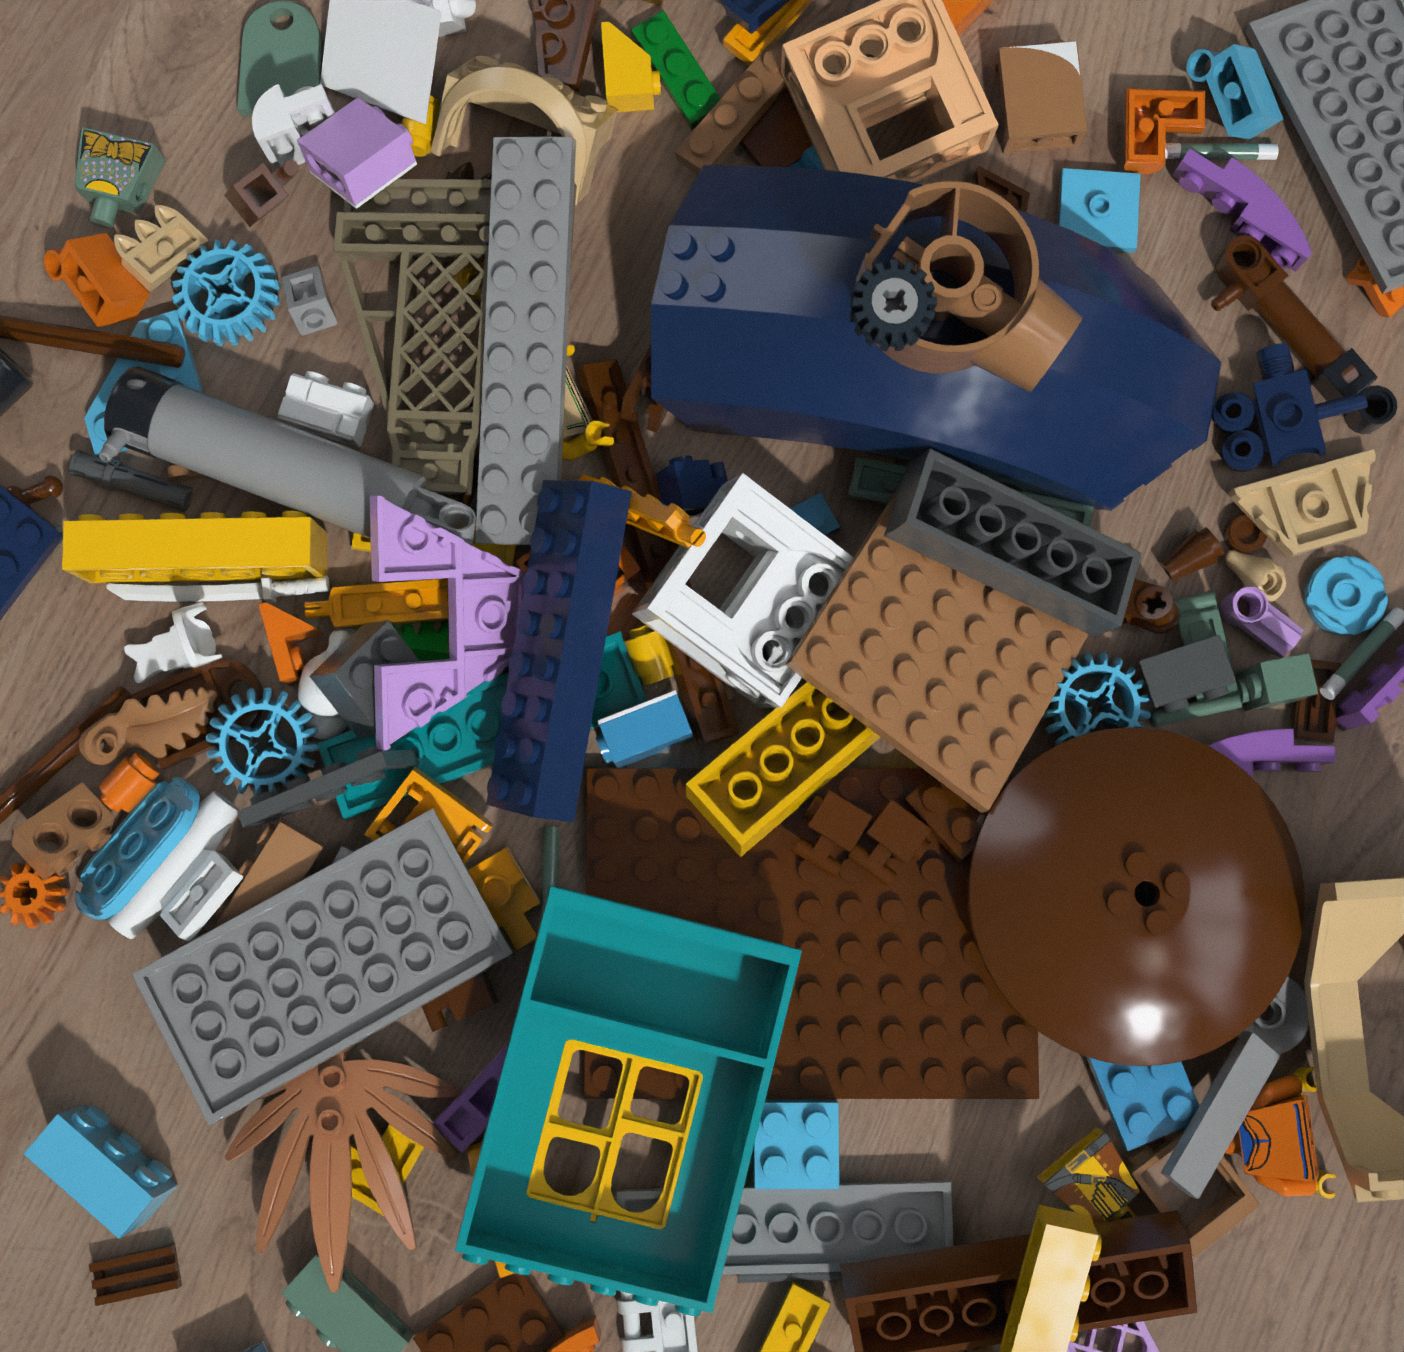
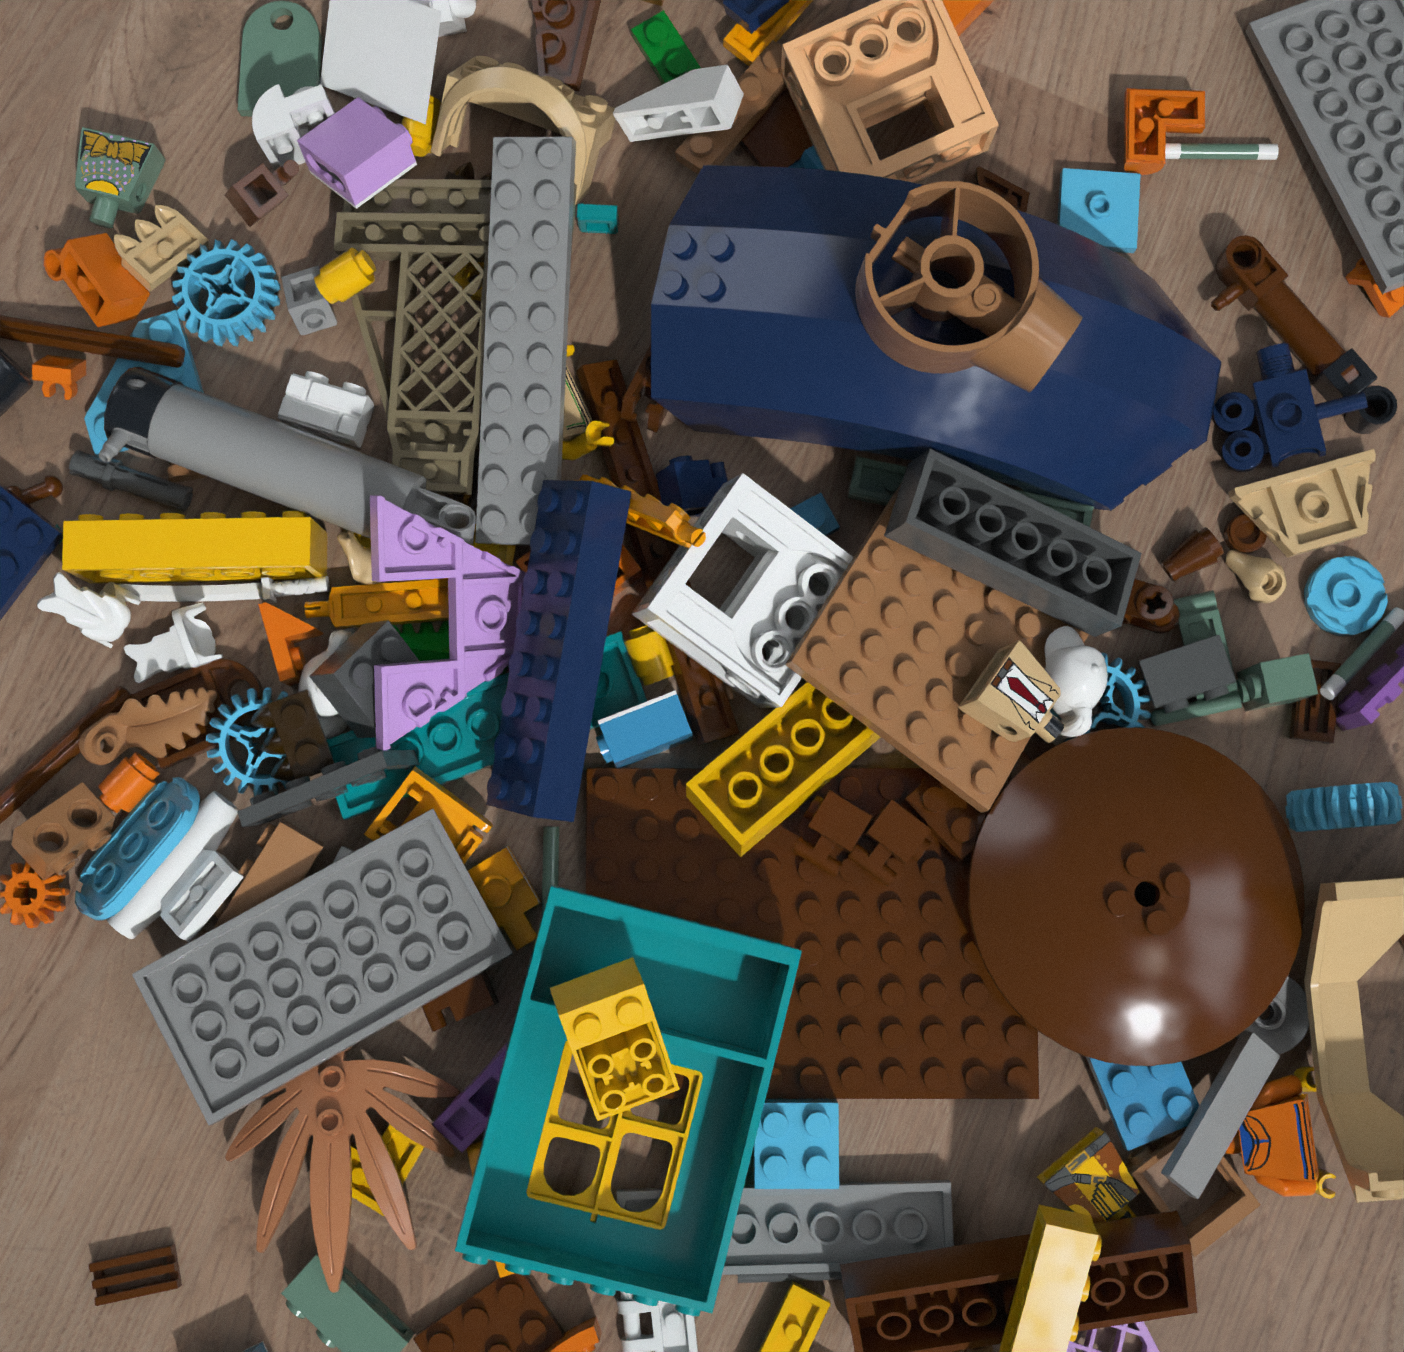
(59, 370): none -> orange tile
(97, 615): none -> white hair
(101, 1169): medium azure brick -> none
(297, 736): none -> dark brown plate
(345, 275): none -> yellow brick
(357, 557): none -> tan animal
(598, 218): none -> teal tile
(614, 1038): none -> yellow slope
(627, 72): yellow slope -> none
(686, 105): none -> white slope
(883, 320): black wheel -> none
(1015, 696): none -> tan torso
(1041, 96): medium nougat panel -> none
(1080, 676): none -> white hair
(1238, 89): medium azure hinge -> none
(1252, 201): medium lavender slope -> none
(1264, 621): lavender piece -> none
(1271, 749): medium lavender slope -> none
(1344, 806): none -> medium azure gear

